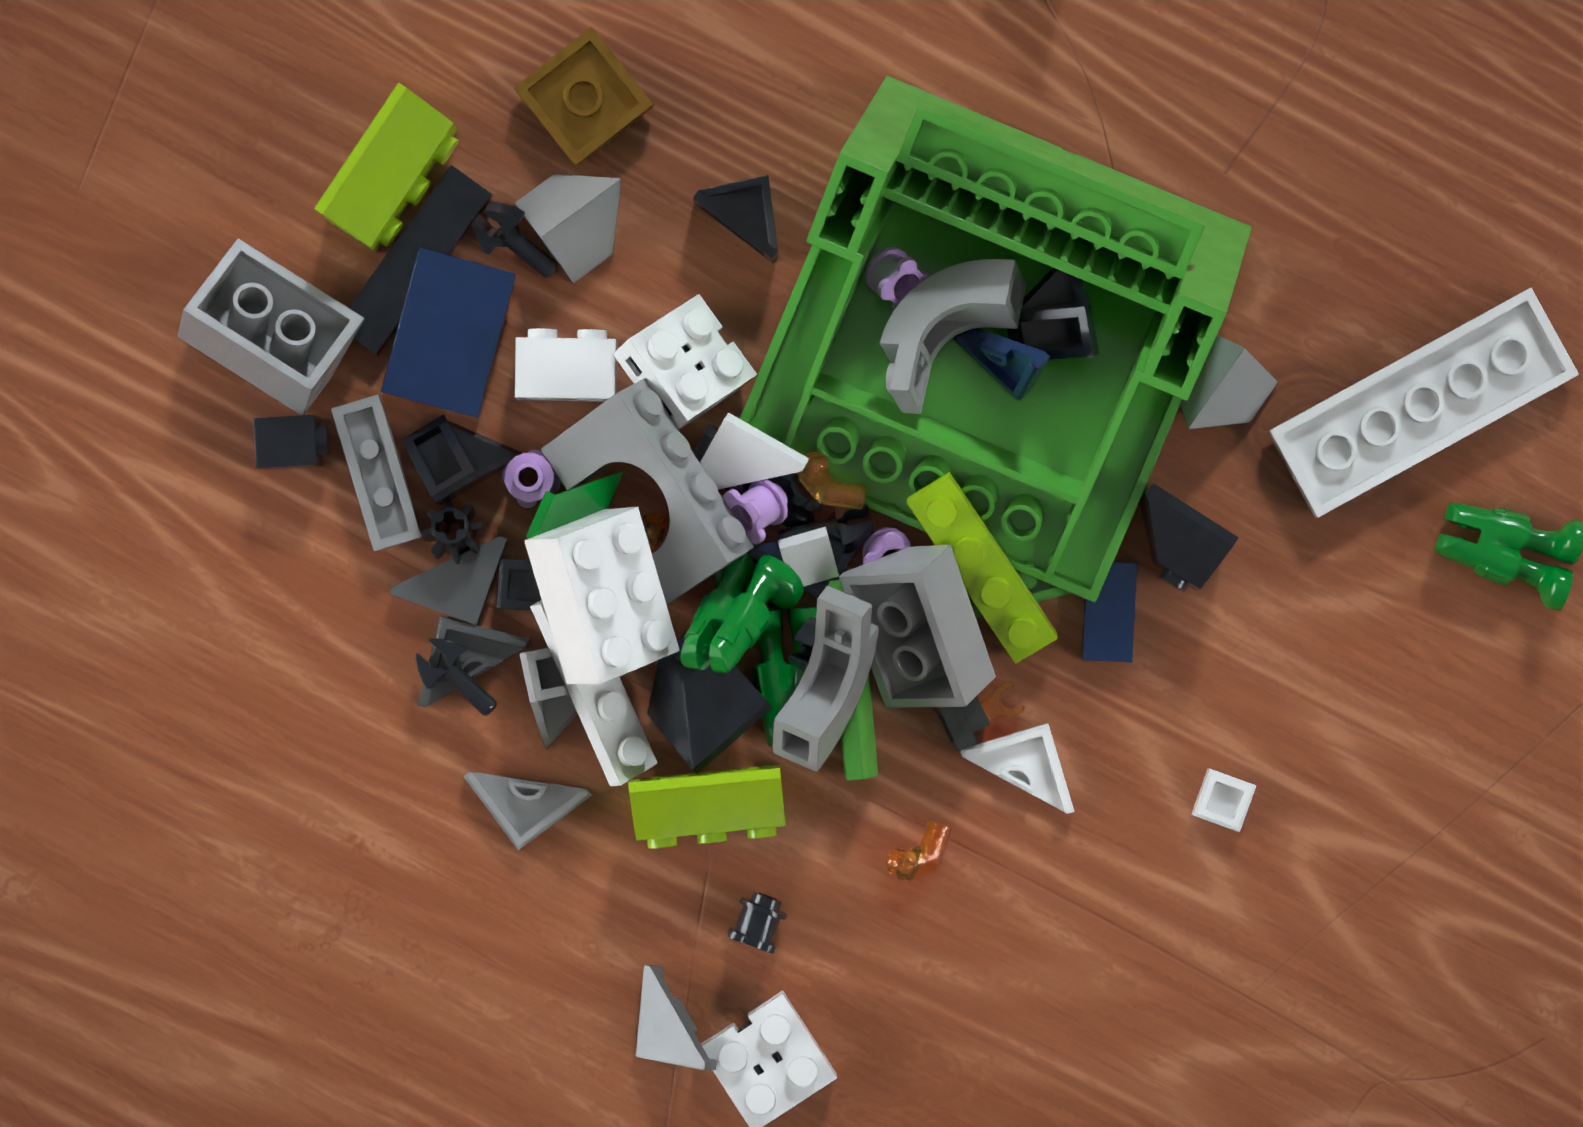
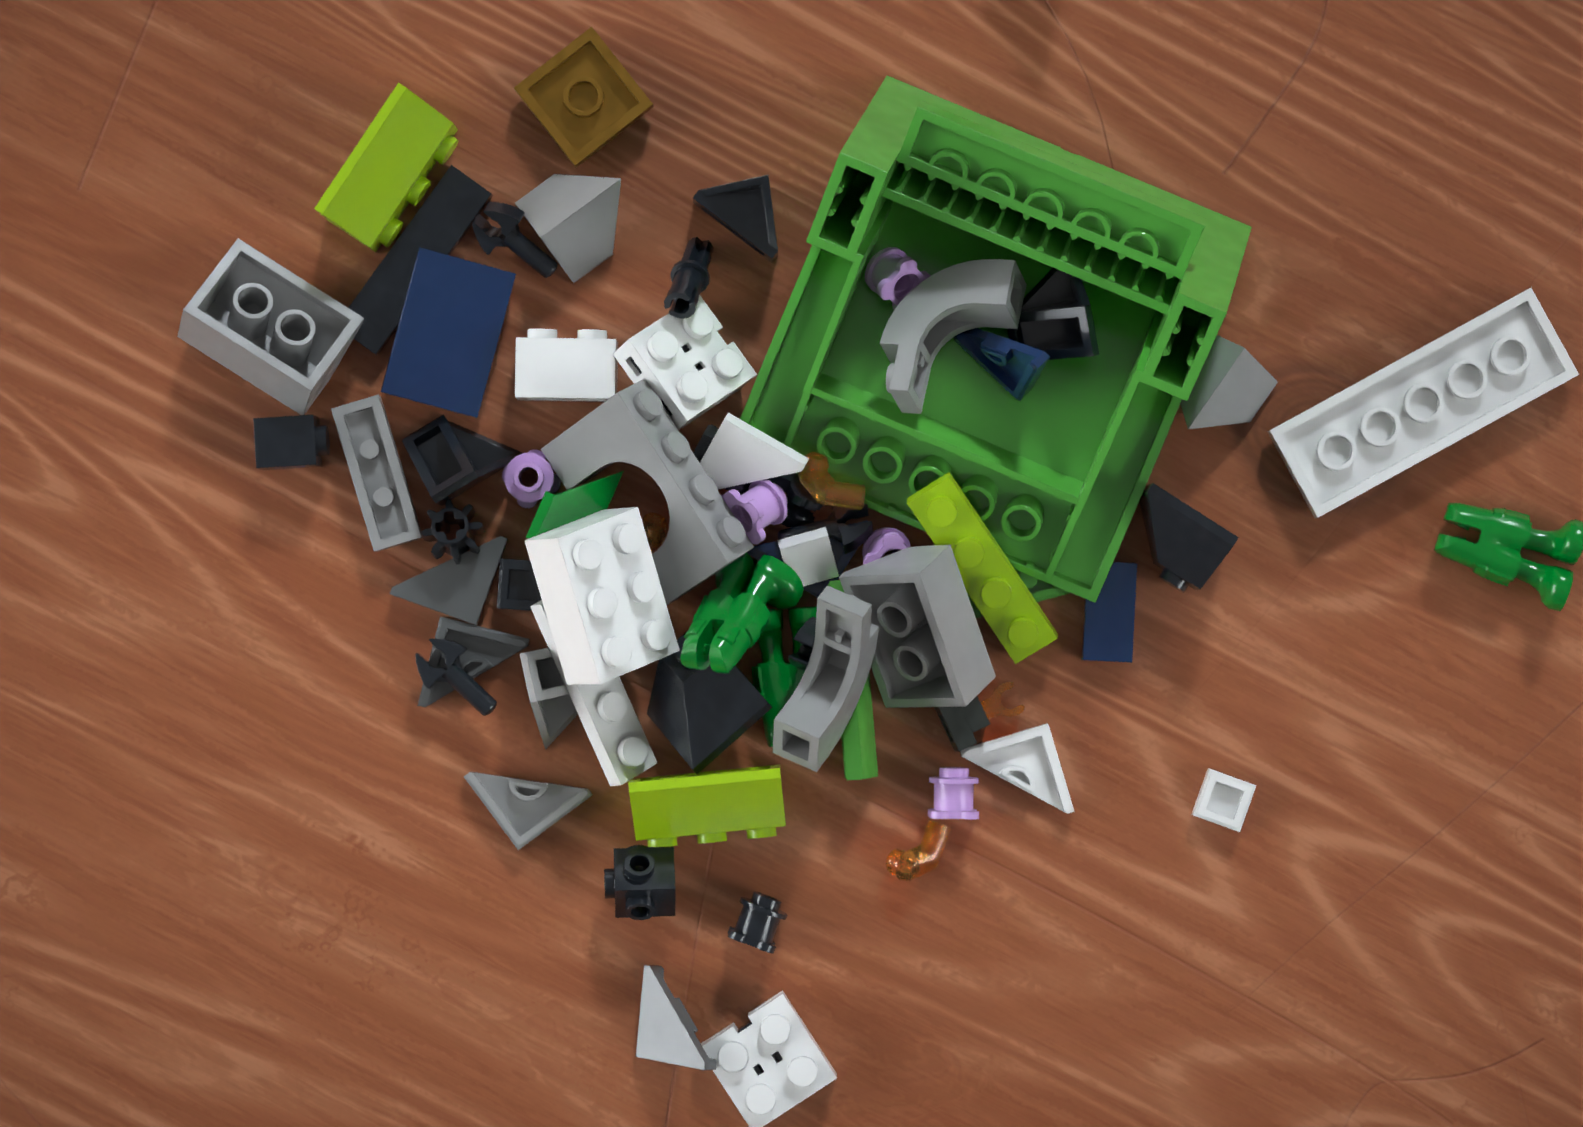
(642, 882): none -> black brick
(689, 278): none -> black axle
(953, 794): none -> lavender brick

